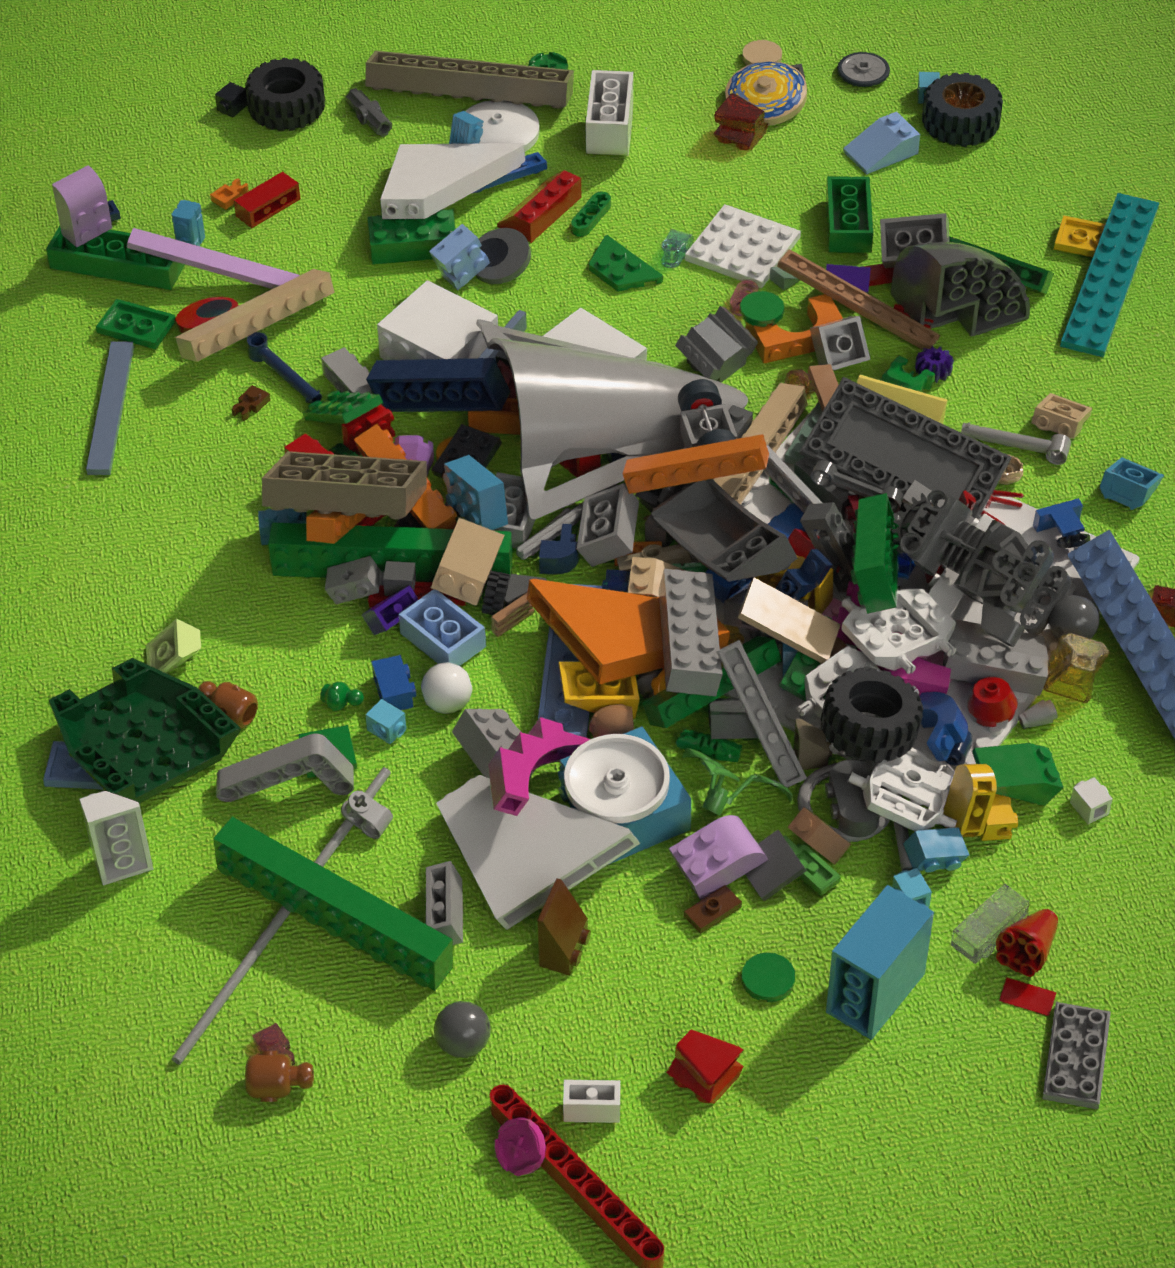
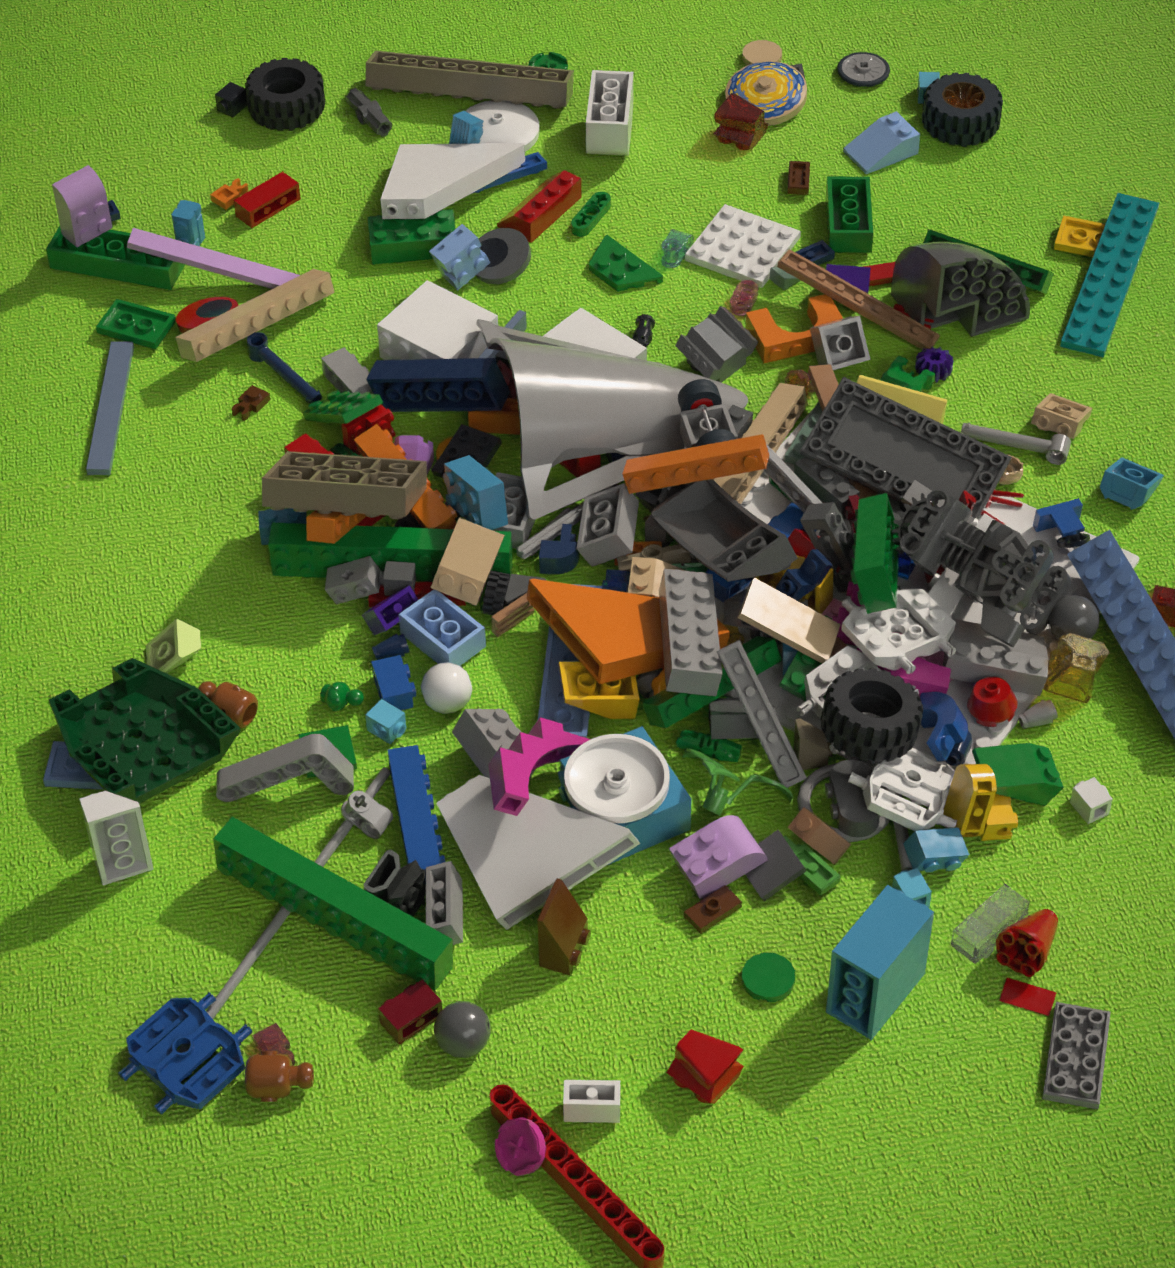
(155, 1052): none -> blue piece
(391, 647): none -> dark blue cone
(397, 885): none -> pearl dark grey piece
(410, 1011): none -> dark red brick
(415, 807): none -> blue brick
(612, 720): medium nougat piece -> none
(642, 333): none -> black piece
(762, 308): green tile -> none
(798, 177): none -> reddish brown plate
(817, 253): none -> dark blue plate
(852, 484): dark grey piece -> none
(910, 231): light grey brick -> none

